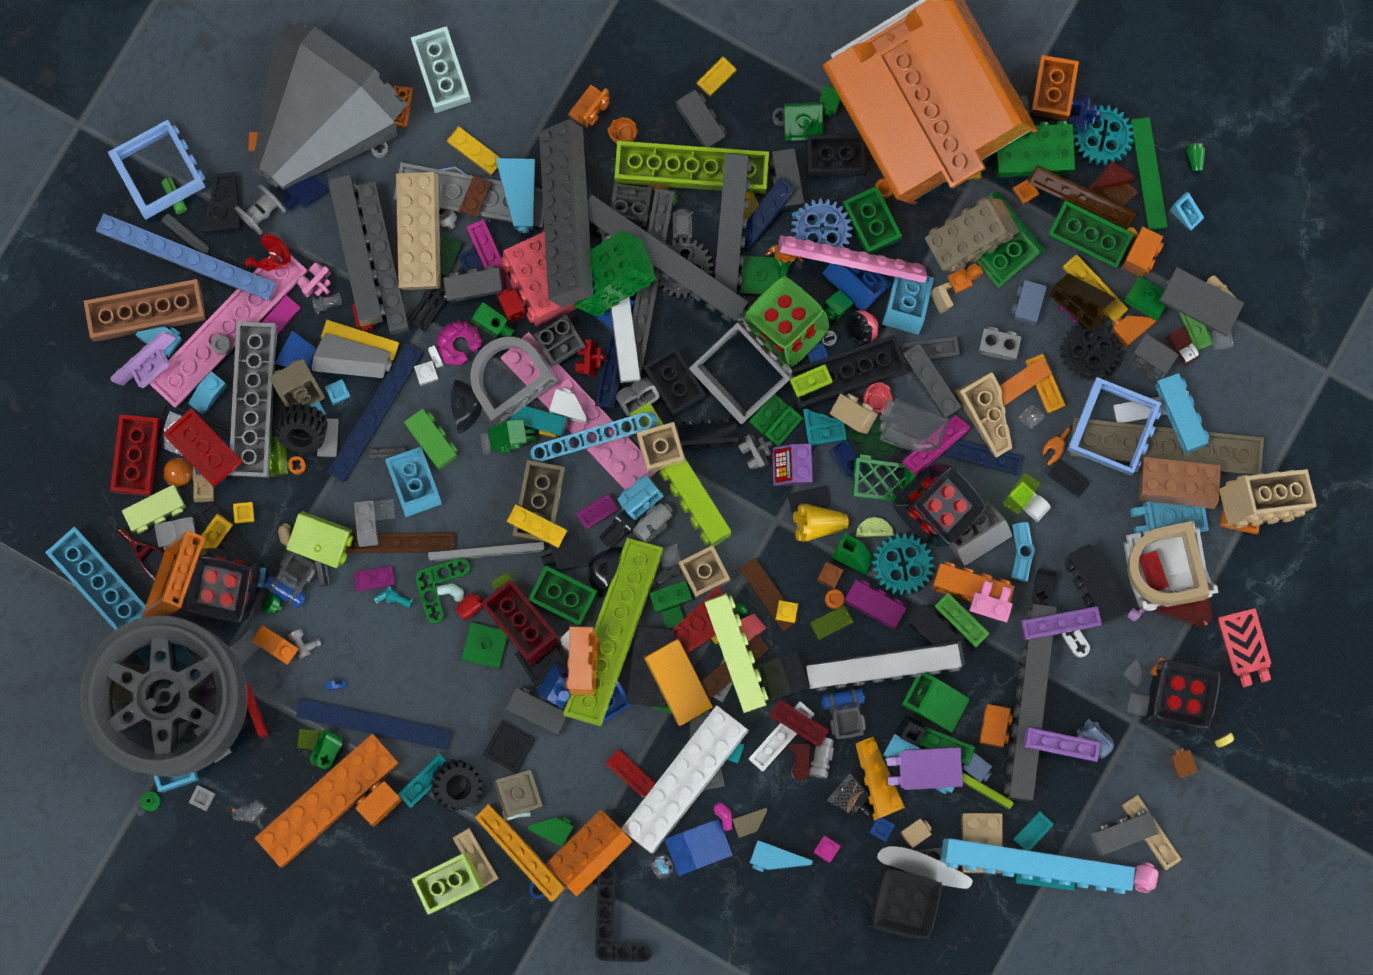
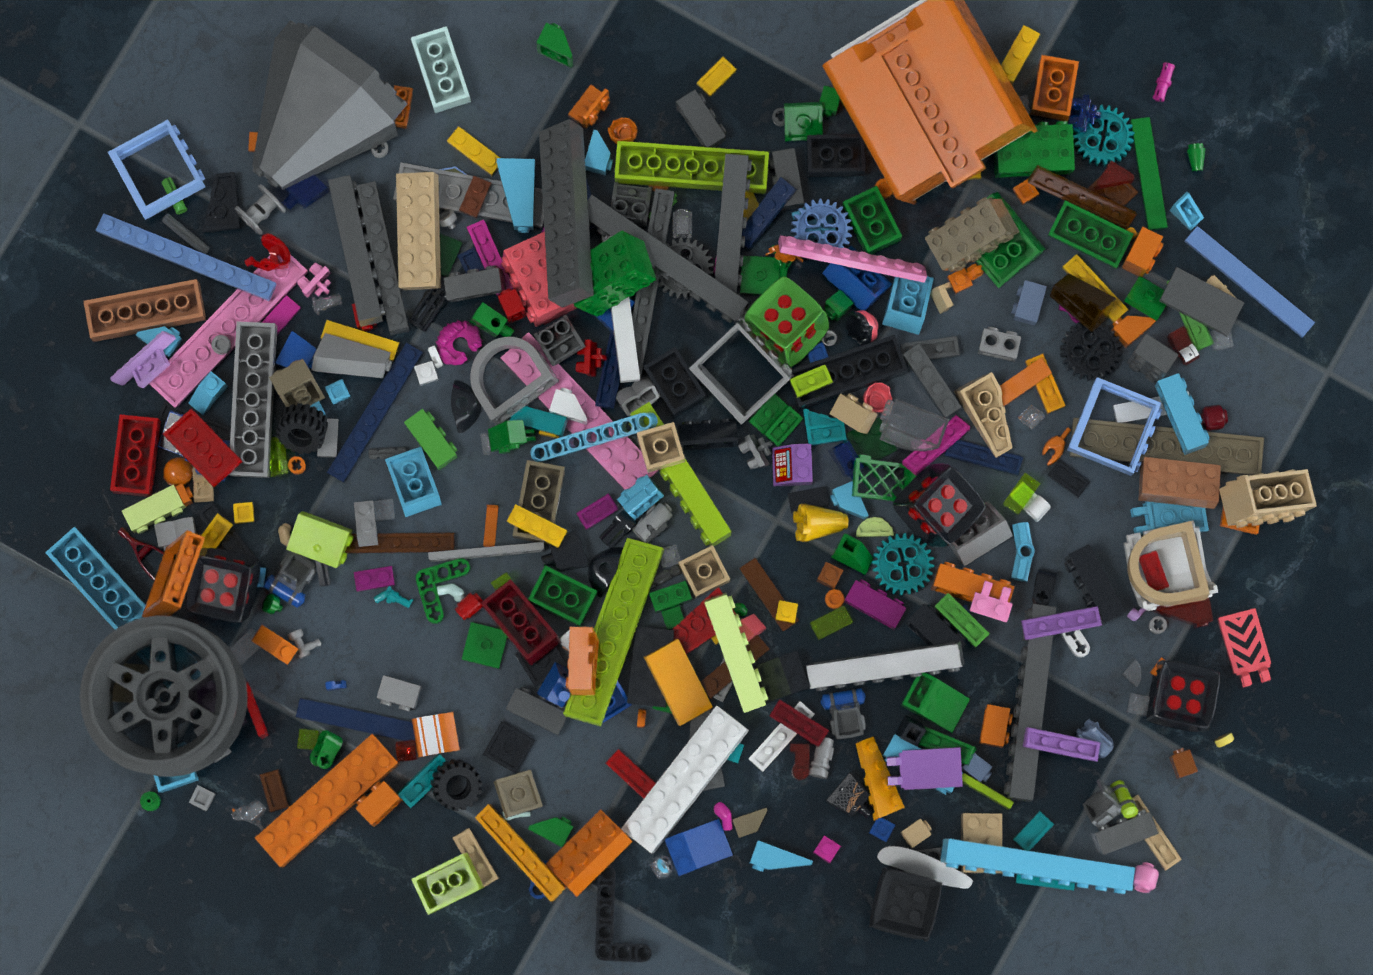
(185, 494): none -> orange plate
(274, 790): none -> reddish brown tile
(398, 693): none -> light grey brick
(406, 750): none -> clear red plate
(435, 734): none -> slope
(490, 526): none -> orange piece
(554, 45): none -> green slope
(598, 156): none -> medium azure slope
(641, 718): none -> orange tile
(846, 502): none -> medium azure slope
(1019, 52): none -> yellow brick
(1109, 803): none -> dark grey piece
(1163, 82): none -> dark pink pin
(1163, 626): none -> light grey bush
(1214, 417): none -> dark red head
(1249, 282): none -> medium blue tile

